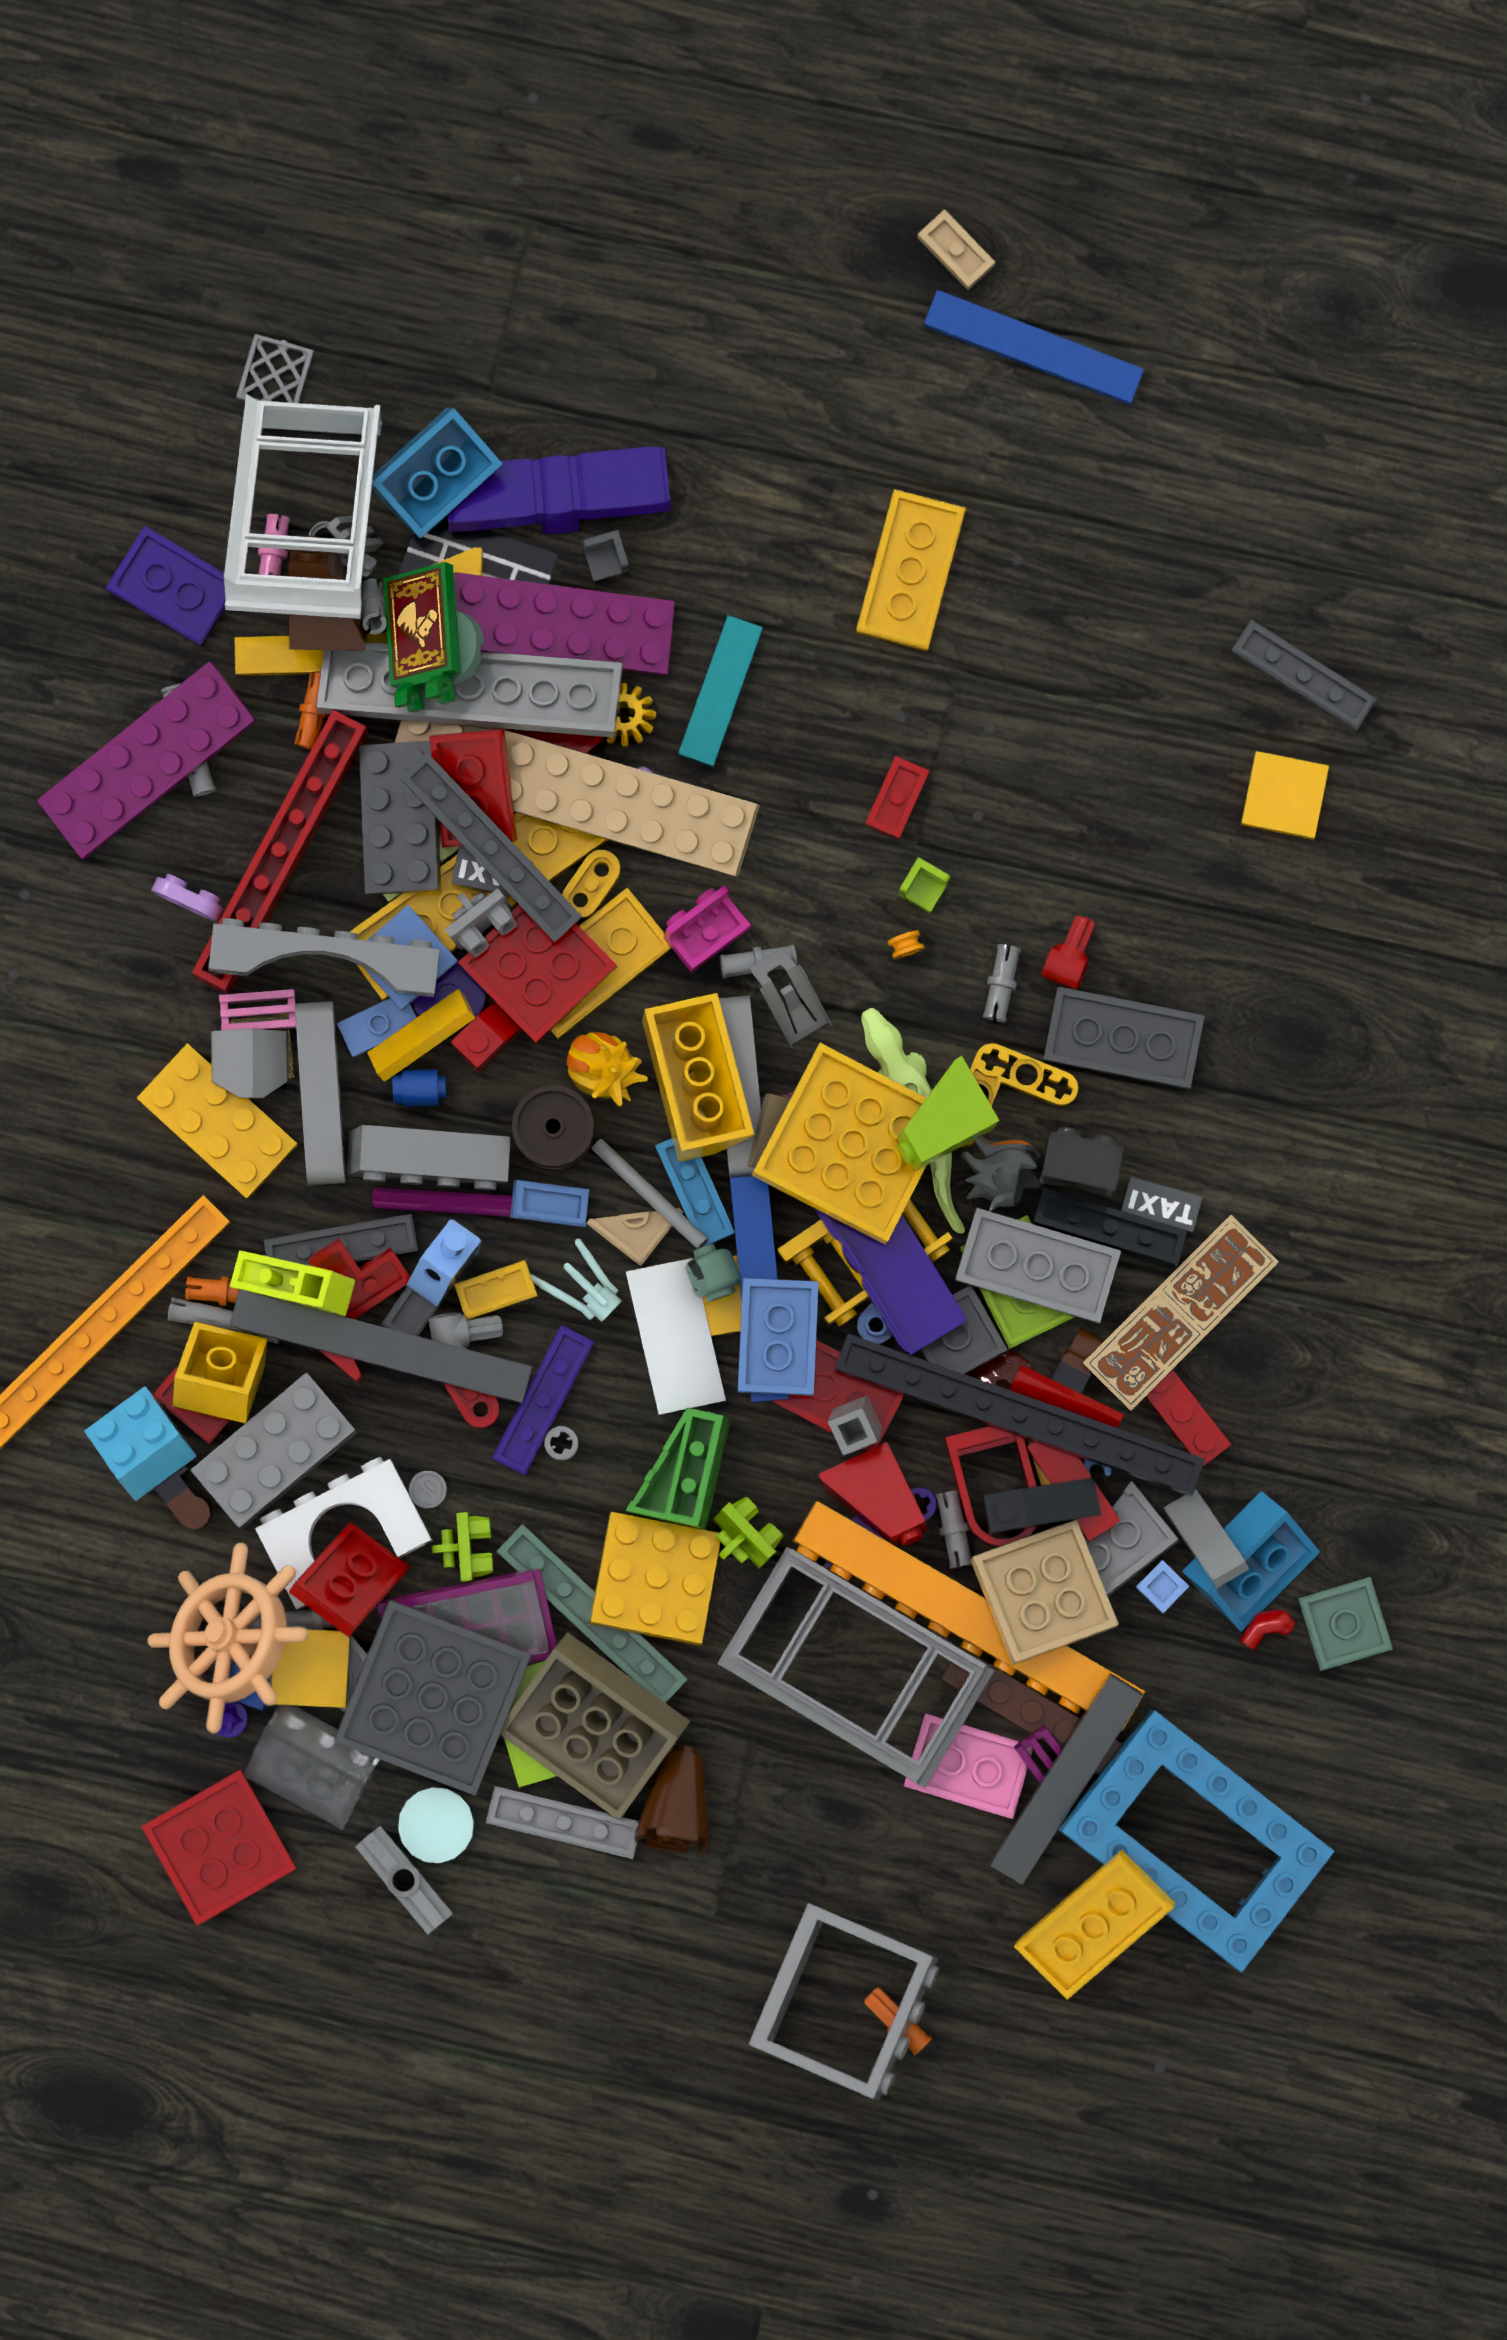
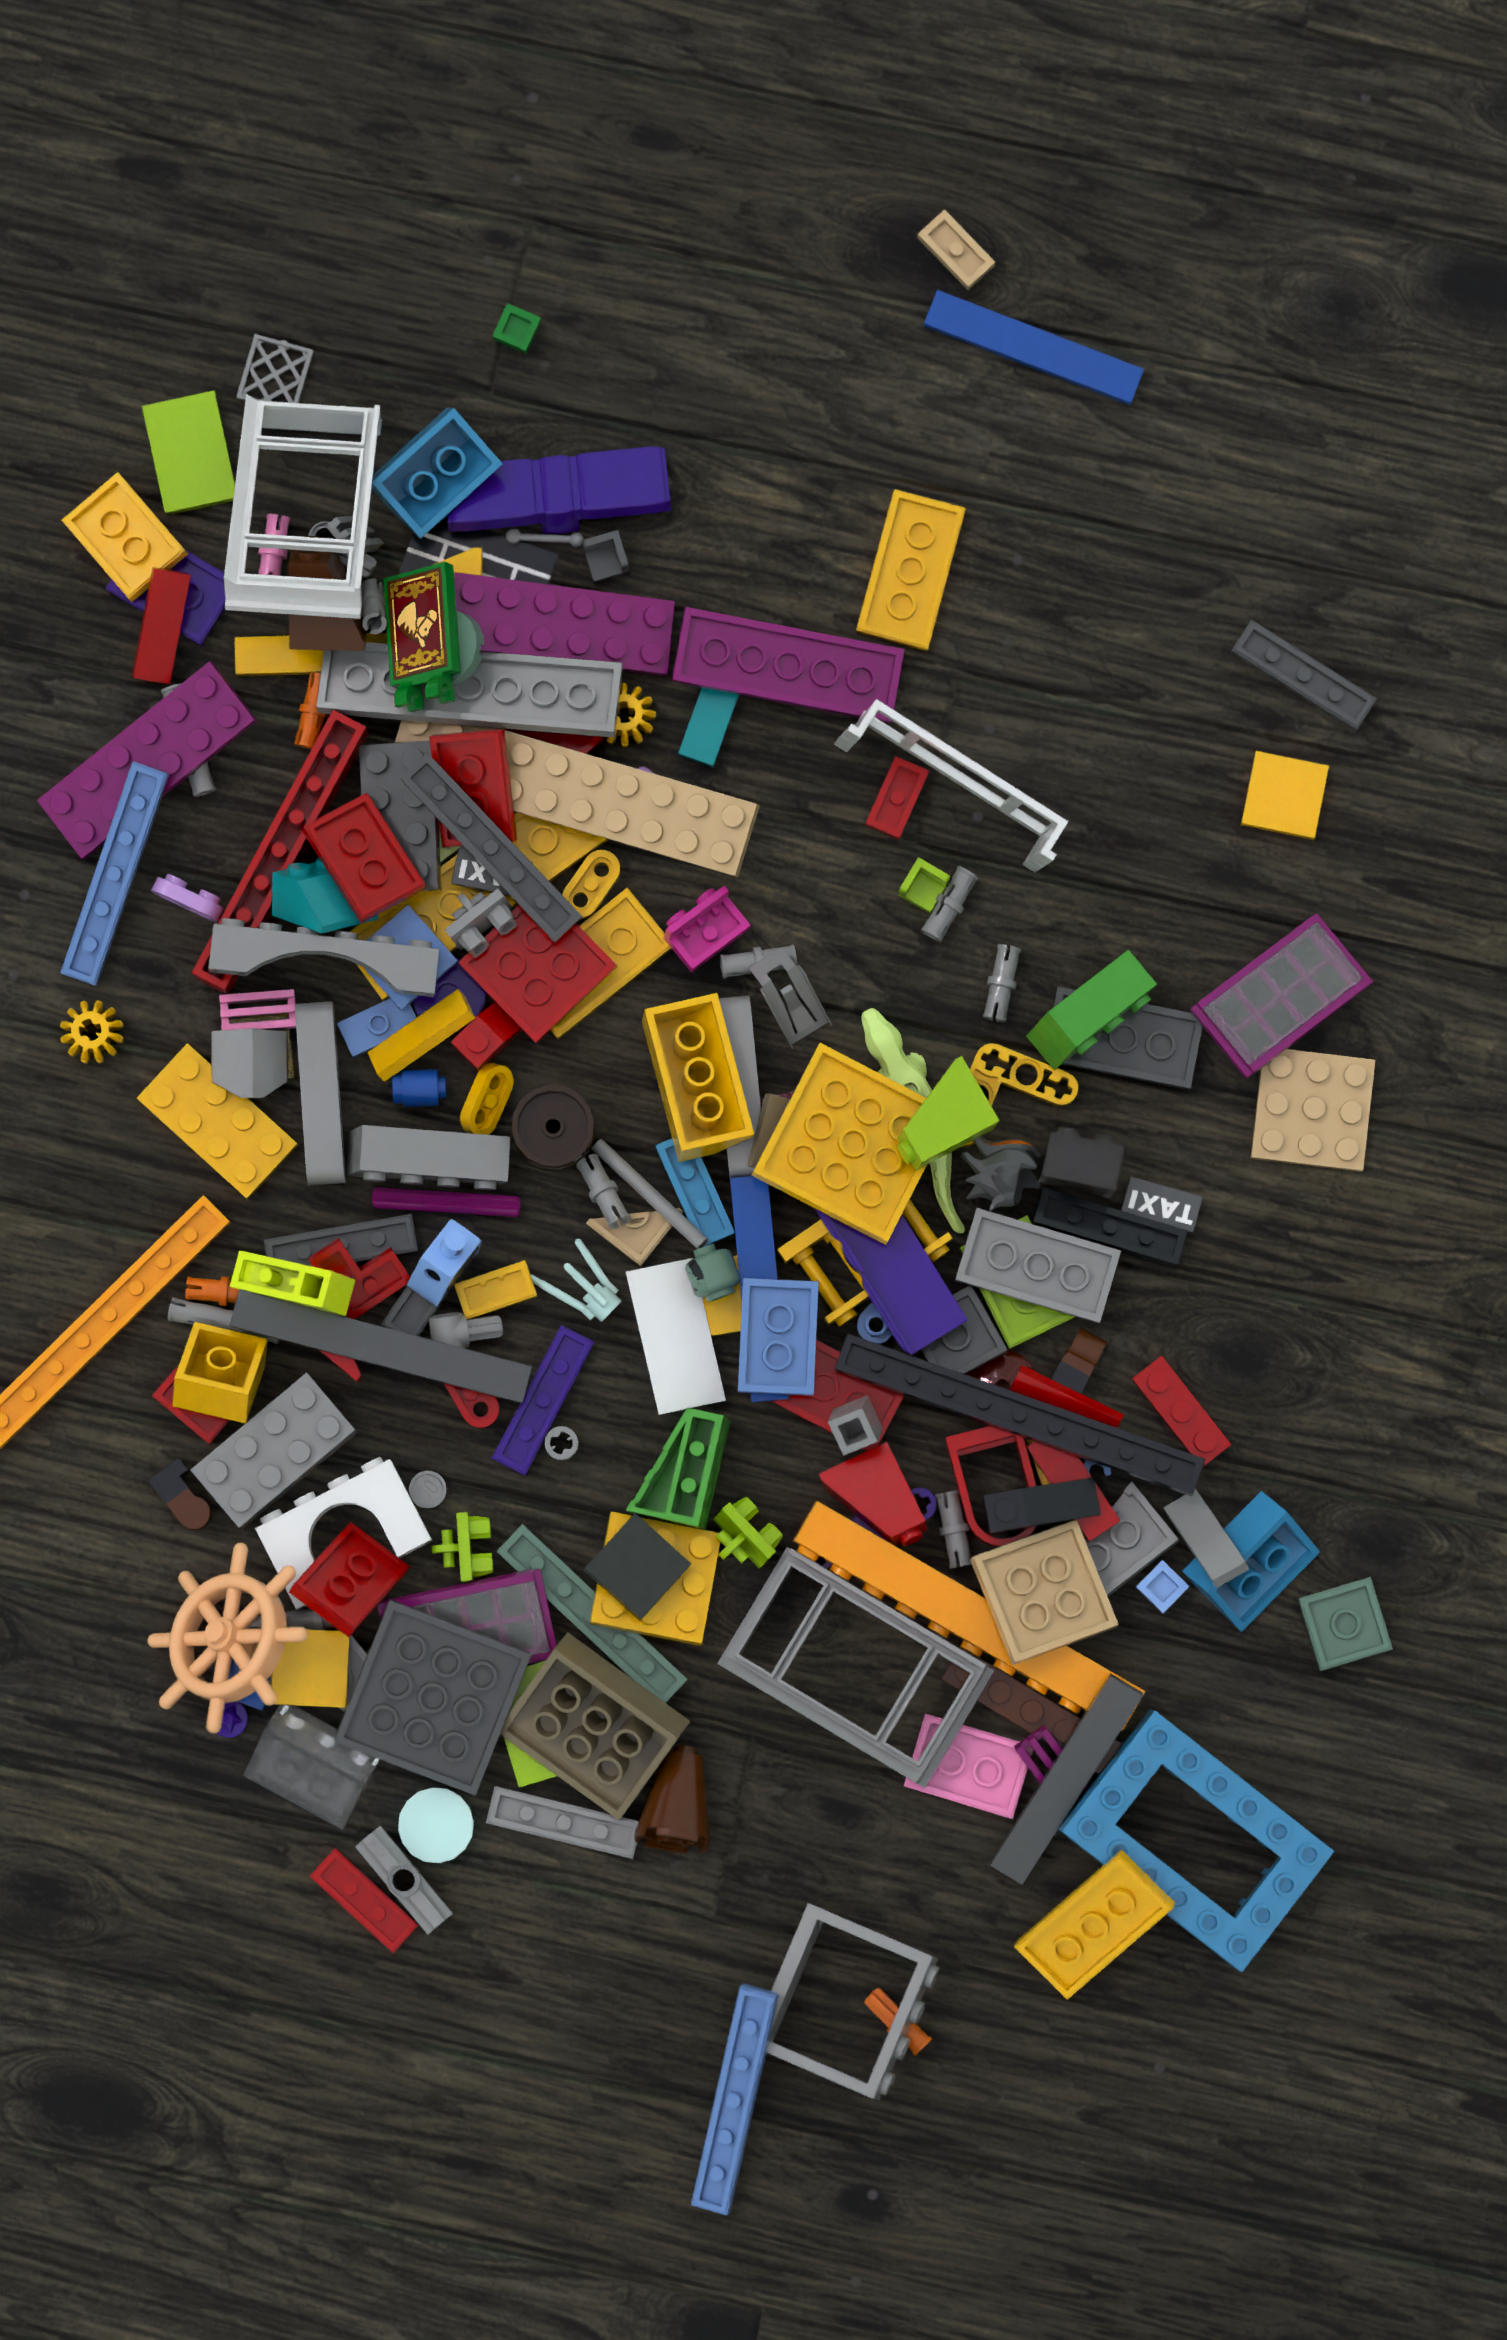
(83, 1043): none -> yellow gear
(115, 873): none -> medium blue tile
(124, 536): none -> yellow tile
(140, 1443): medium azure brick -> none
(161, 625): none -> red tile
(189, 452): none -> lime tile
(219, 1847): red plate -> none
(311, 898): none -> teal slope
(364, 857): none -> red tile
(364, 1900): none -> red tile
(486, 1099): none -> yellow plate
(514, 537): none -> light grey hinge
(516, 328): none -> green plate
(549, 1203): medium blue tile -> none
(603, 1066): yellow hair -> none
(603, 1191): none -> light grey pin
(637, 1566): none -> pearl dark grey tile
(735, 2099): none -> medium blue tile
(785, 664): none -> magenta plate
(906, 944): light orange bush -> none
(949, 904): none -> light grey pin
(1040, 853): none -> white piece
(1067, 961): red axle -> none
(1092, 1009): none -> bright green wedge
(1180, 1312): sticker -> none
(1265, 1623): red arm -> none
(1281, 996): none -> clear piece
(1313, 1110): none -> tan plate

